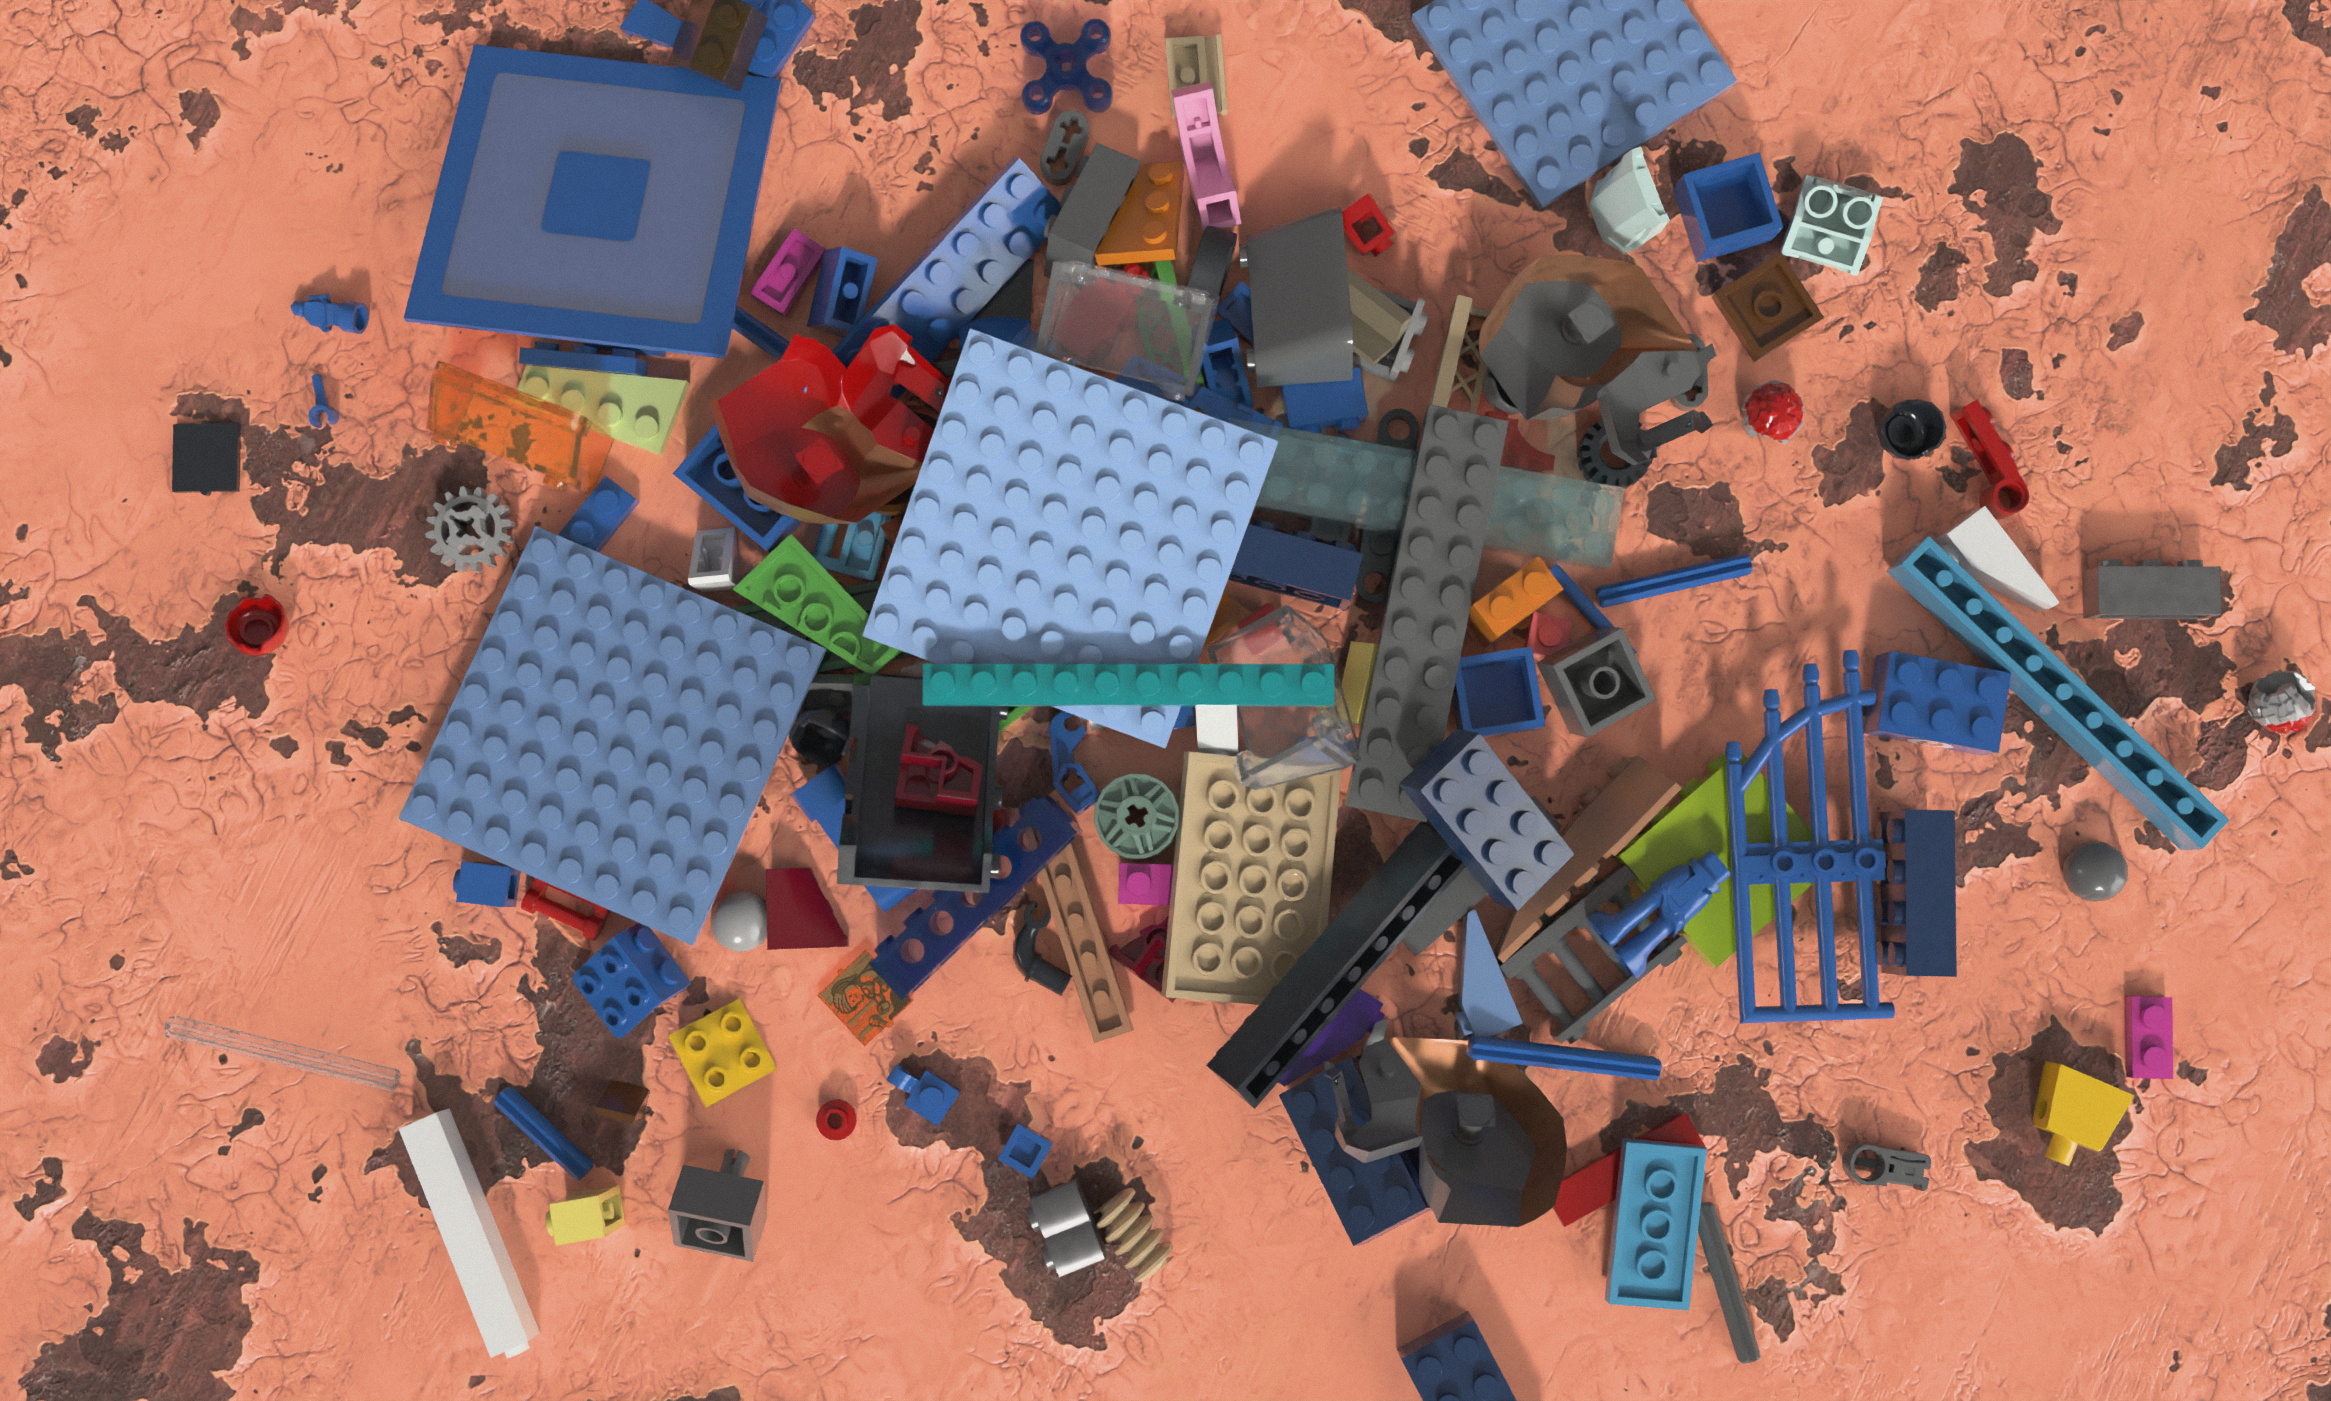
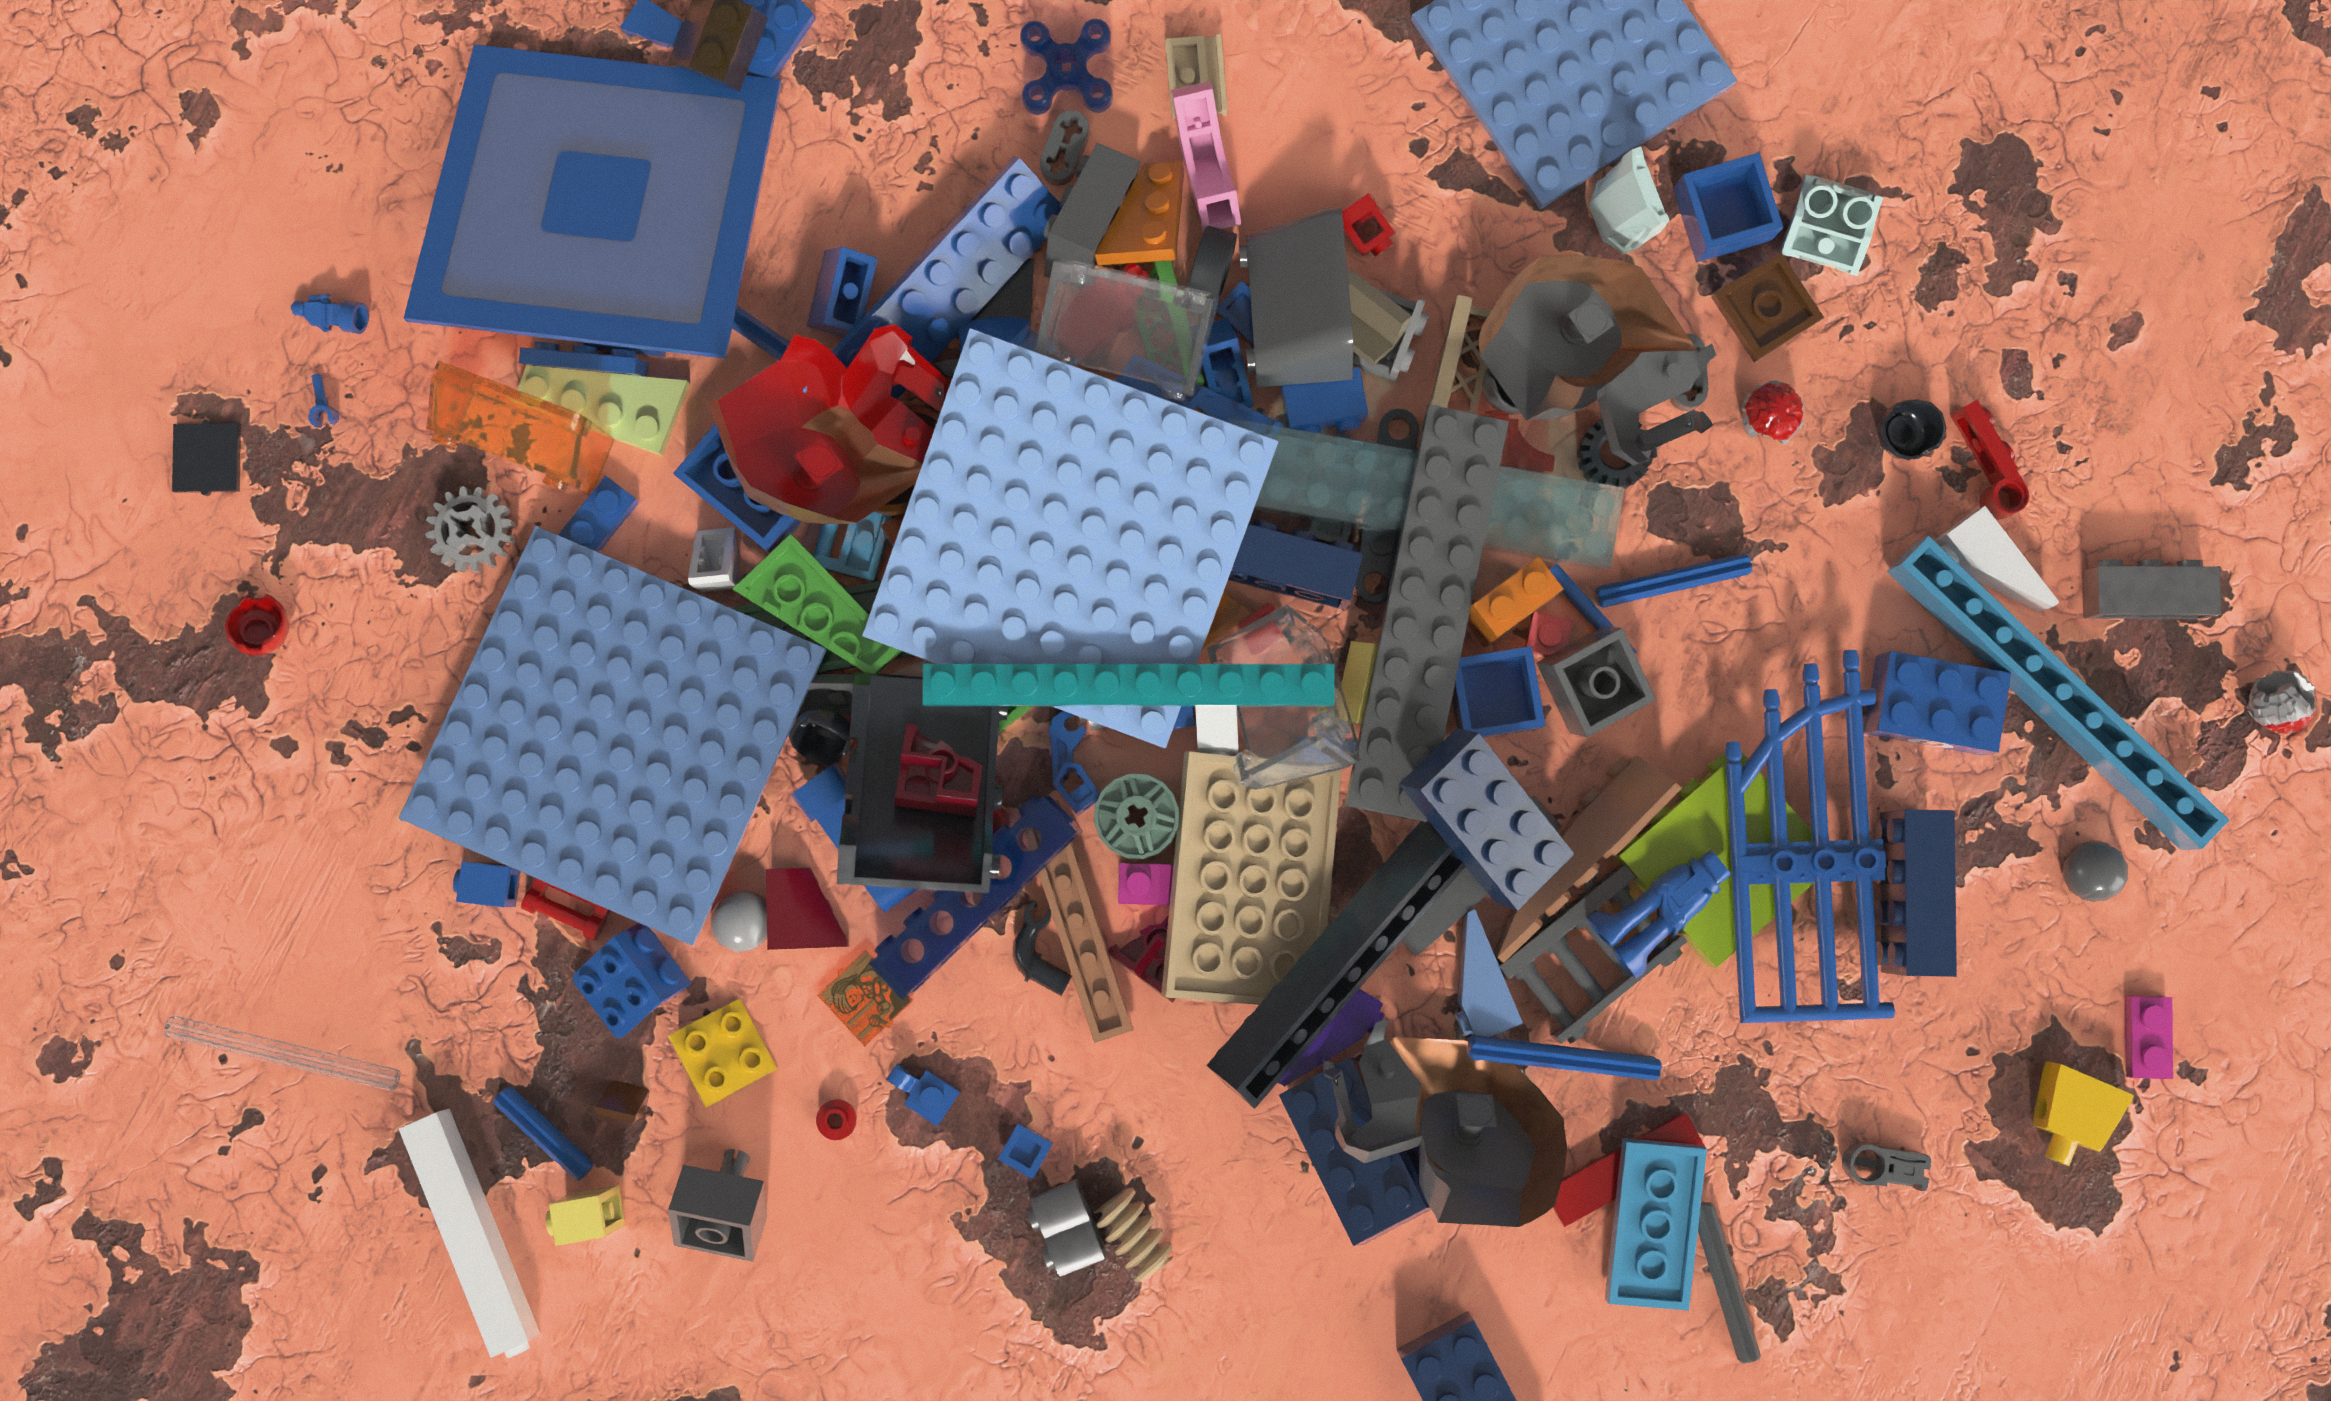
(788, 272): dark pink plate -> none

